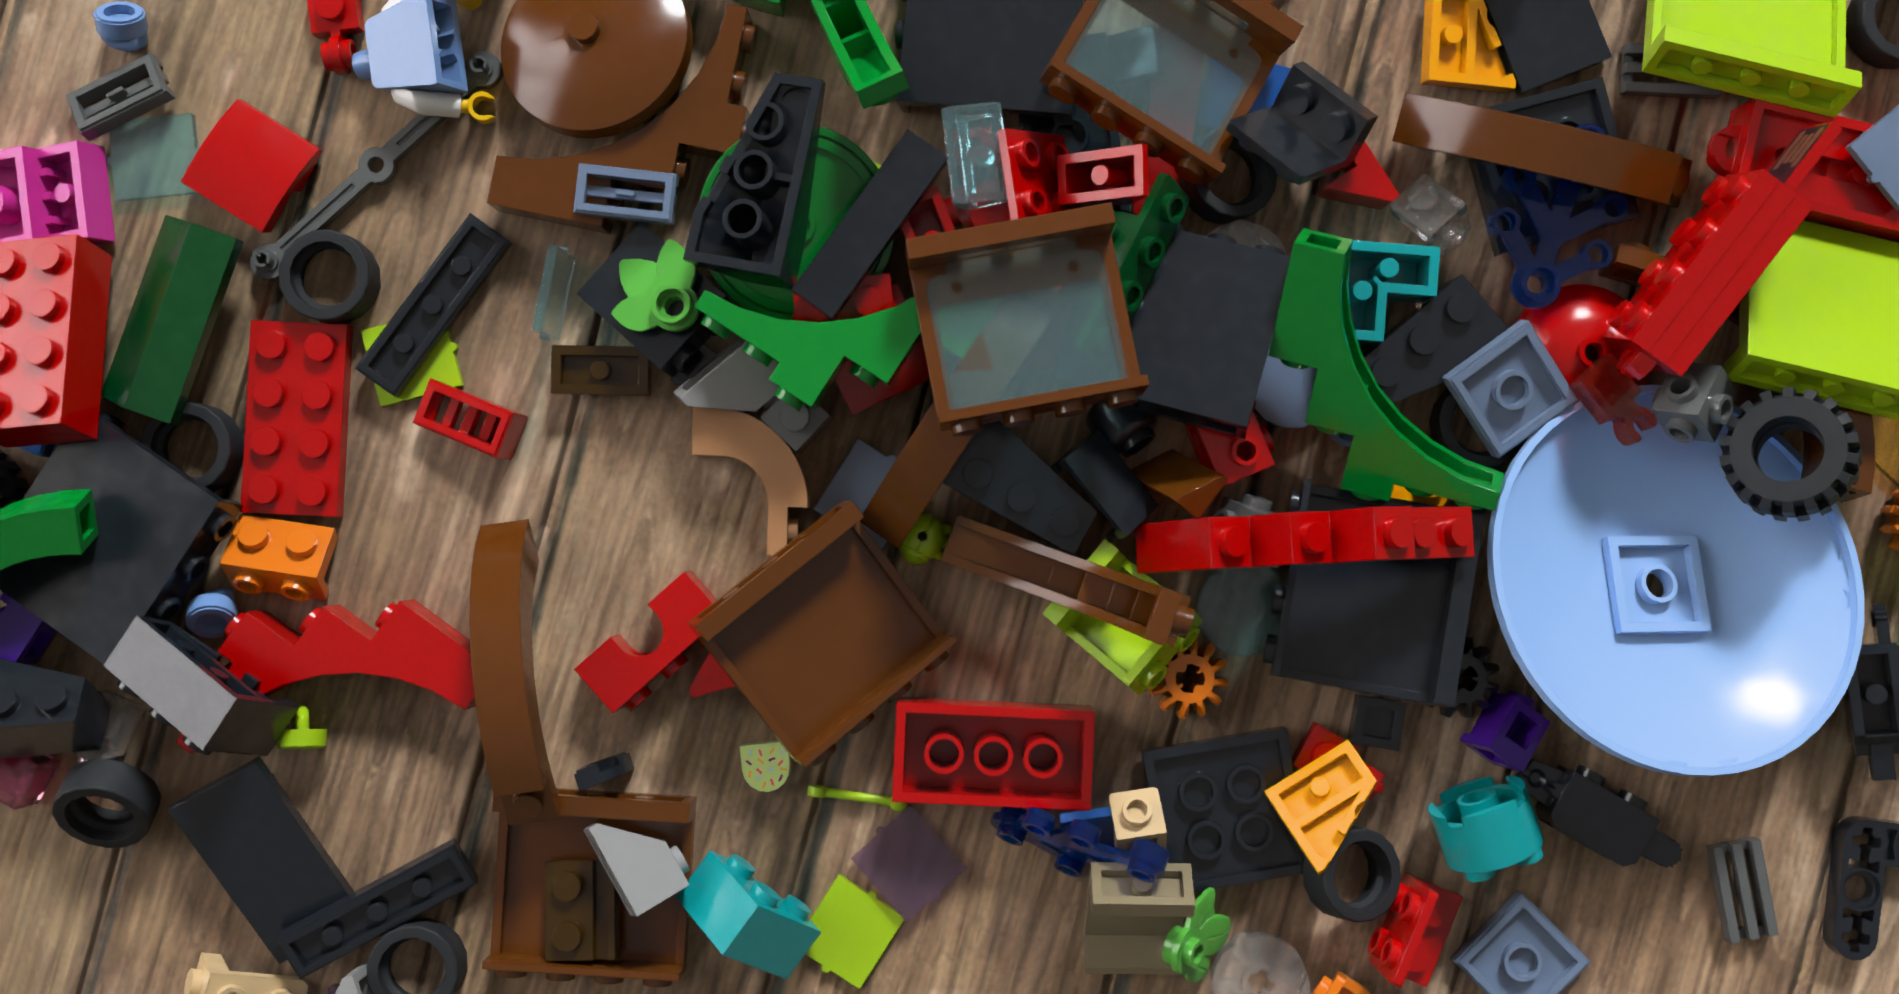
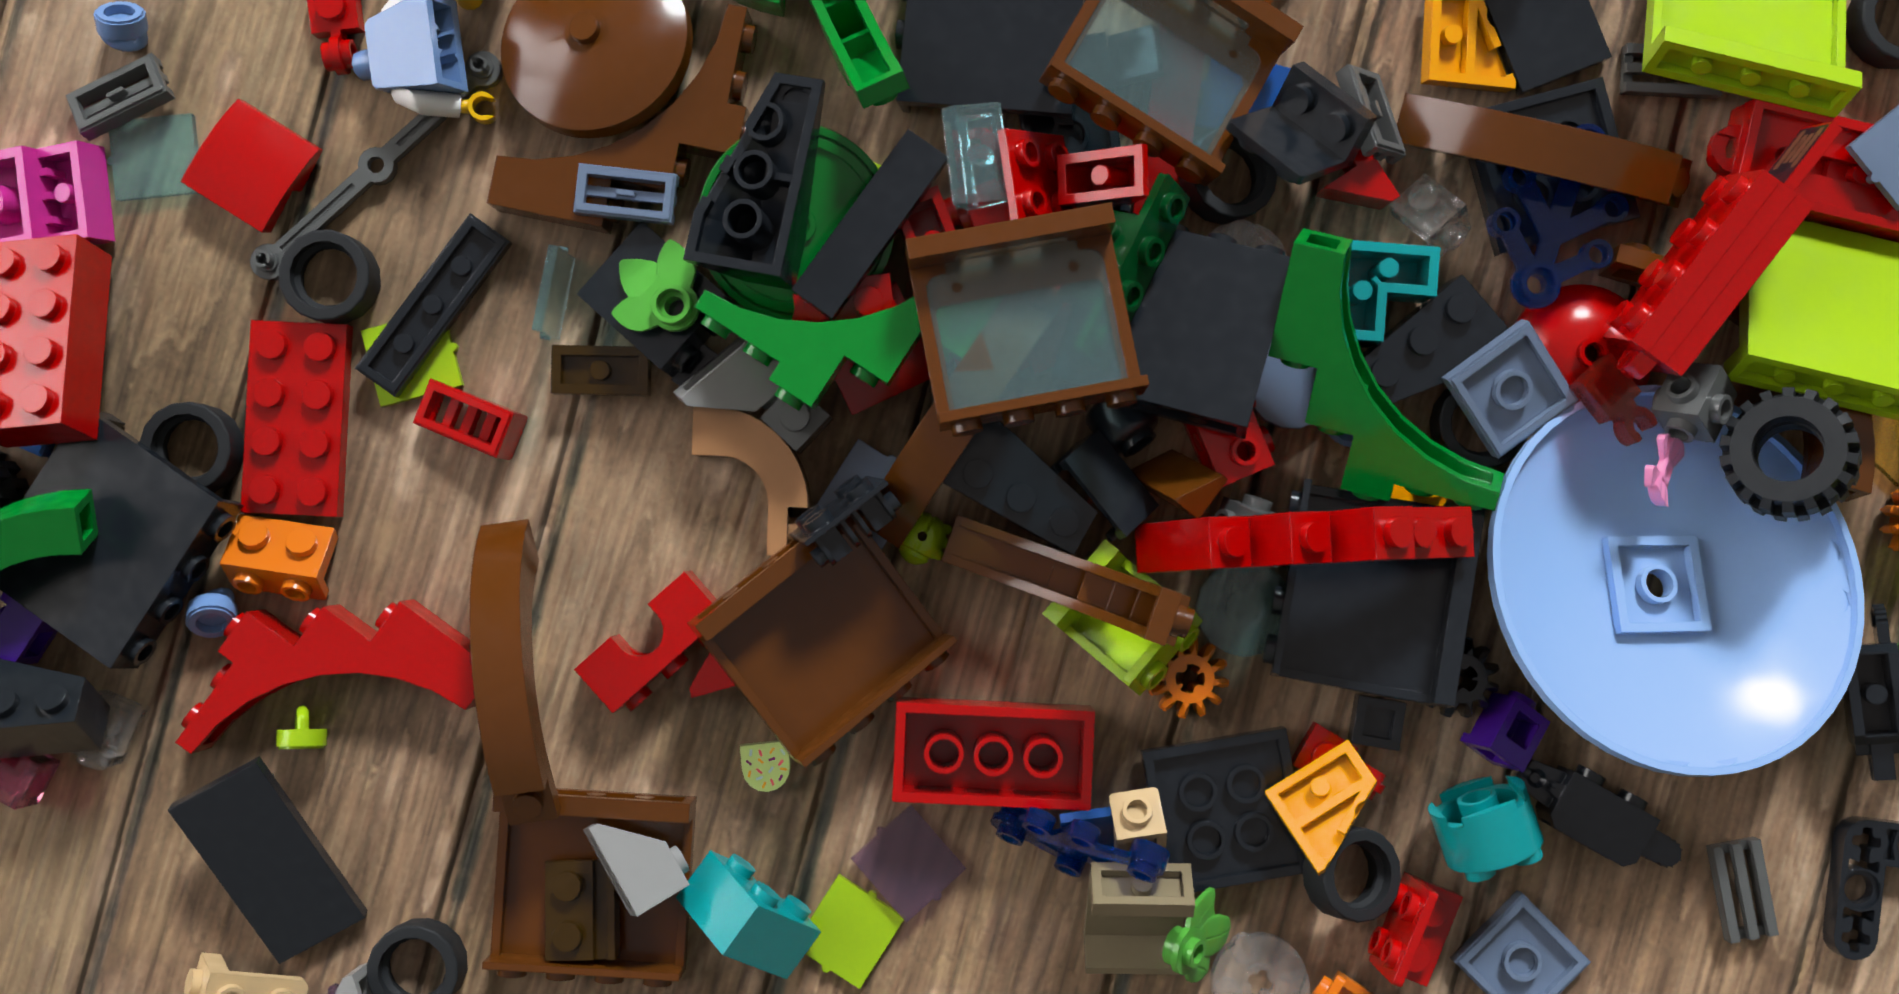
(111, 781): black tyre -> none
(171, 319): dark green slope -> none
(195, 691): wedge -> none
(376, 908): black tile -> none
(603, 770): black tile -> none
(823, 792): lime hinge -> none
(855, 494): none -> black hinge
(1367, 88): none -> dark grey tile
(1658, 477): none -> bright pink piece

